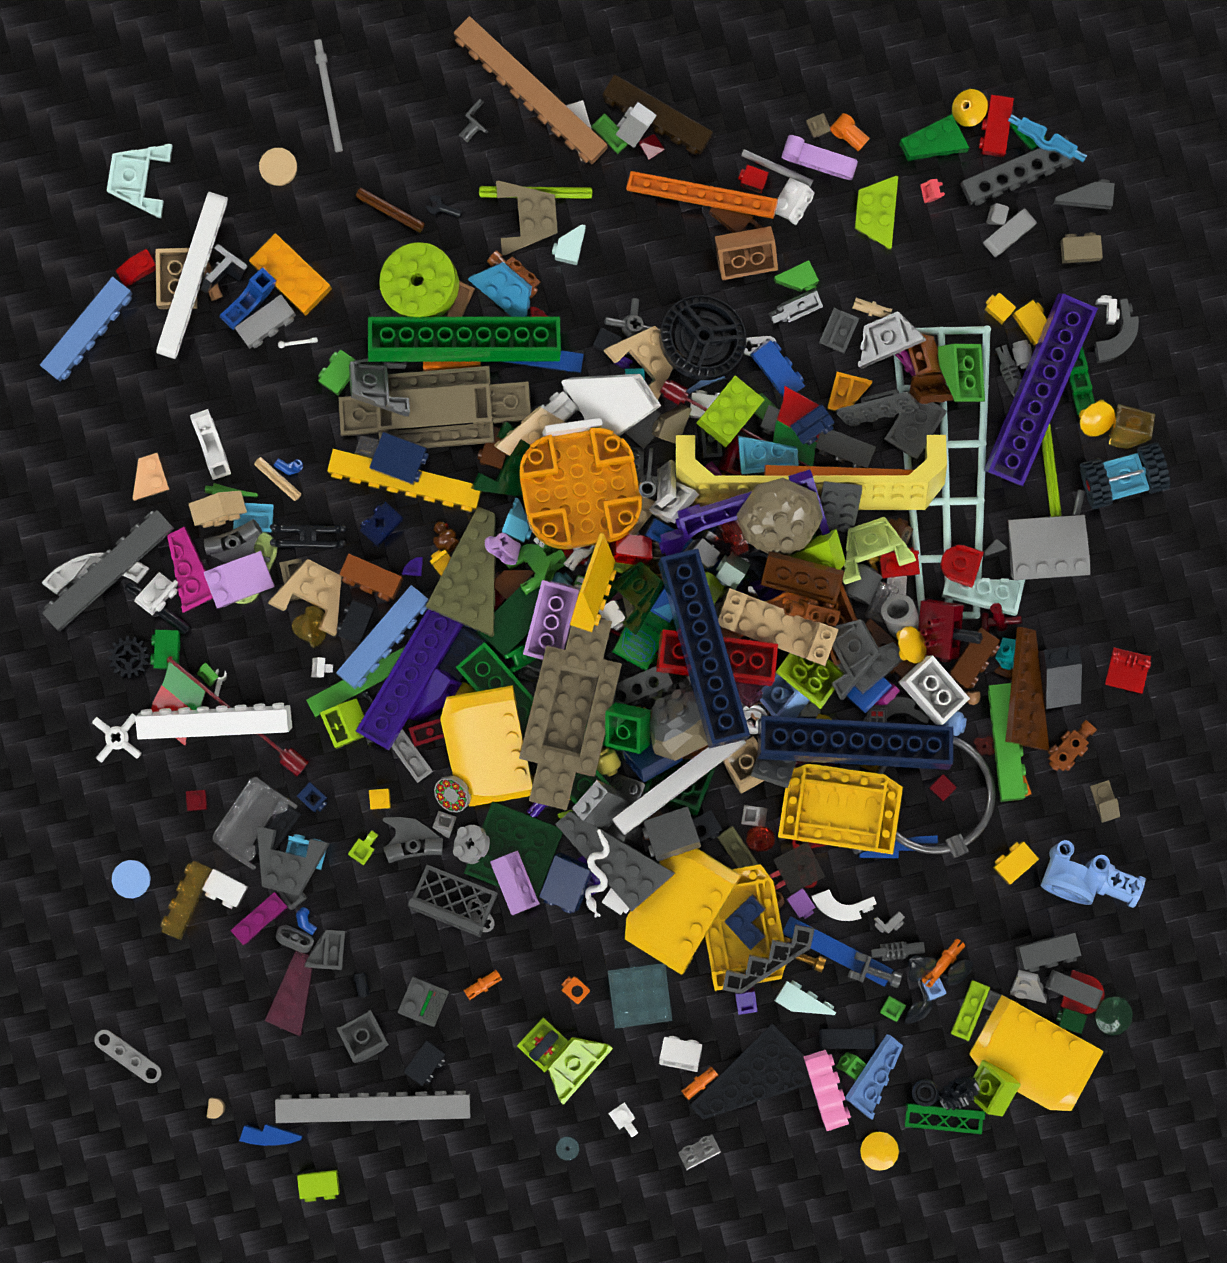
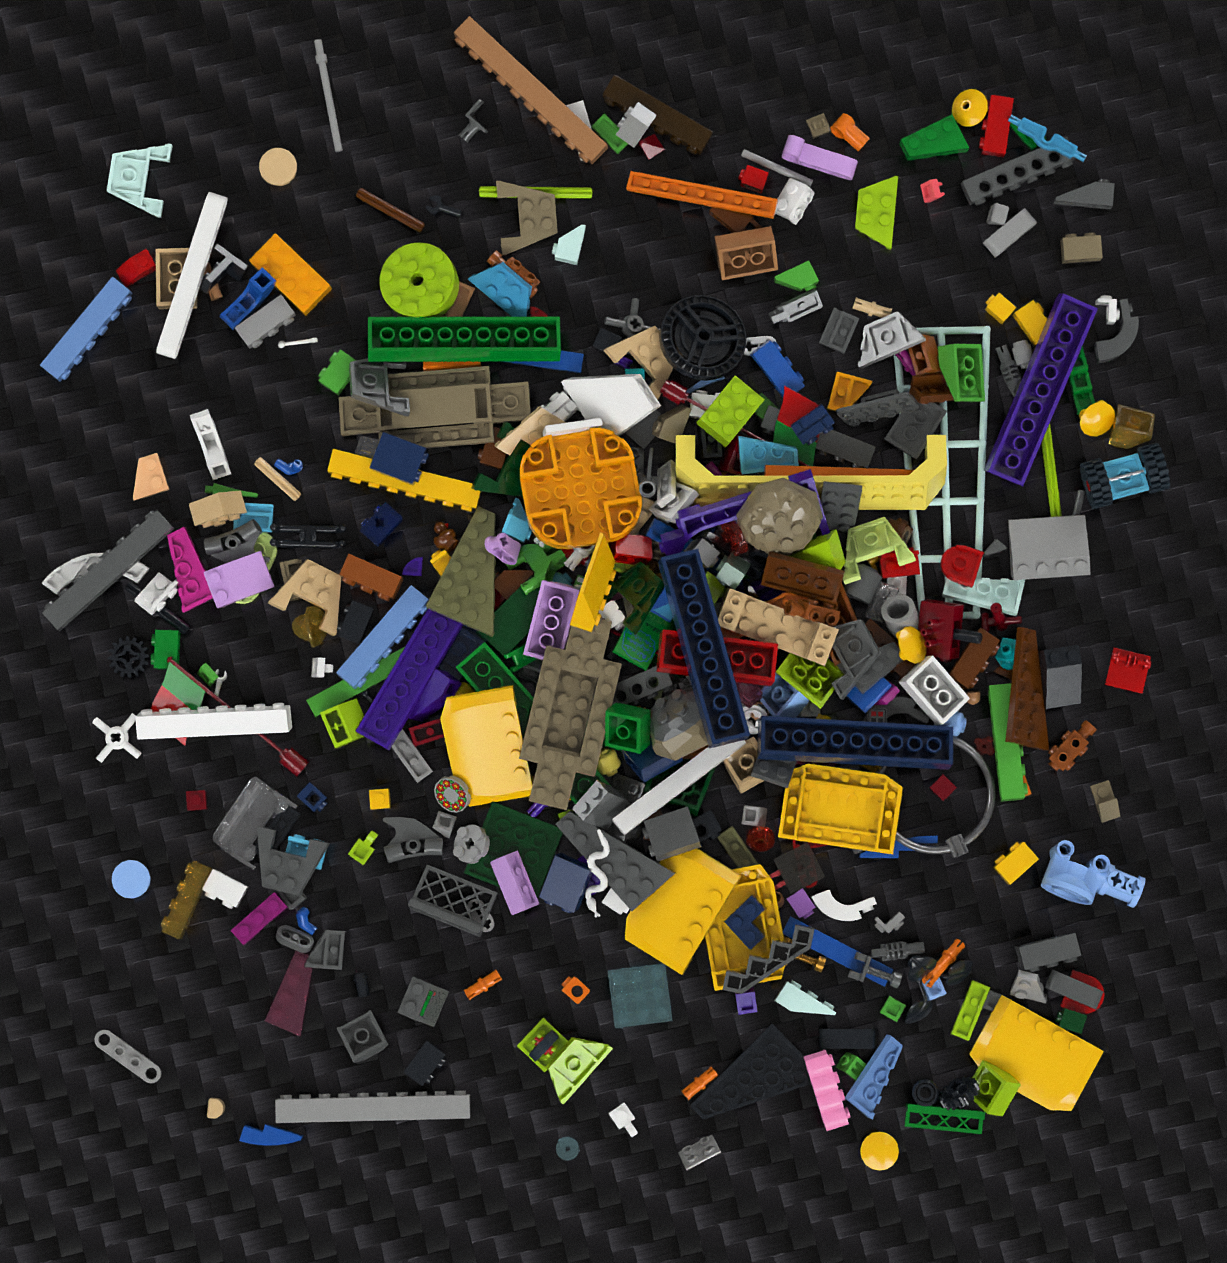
(318, 1185): lime brick -> none
(680, 1053): white brick -> none
(1113, 1015): clear green dish -> none

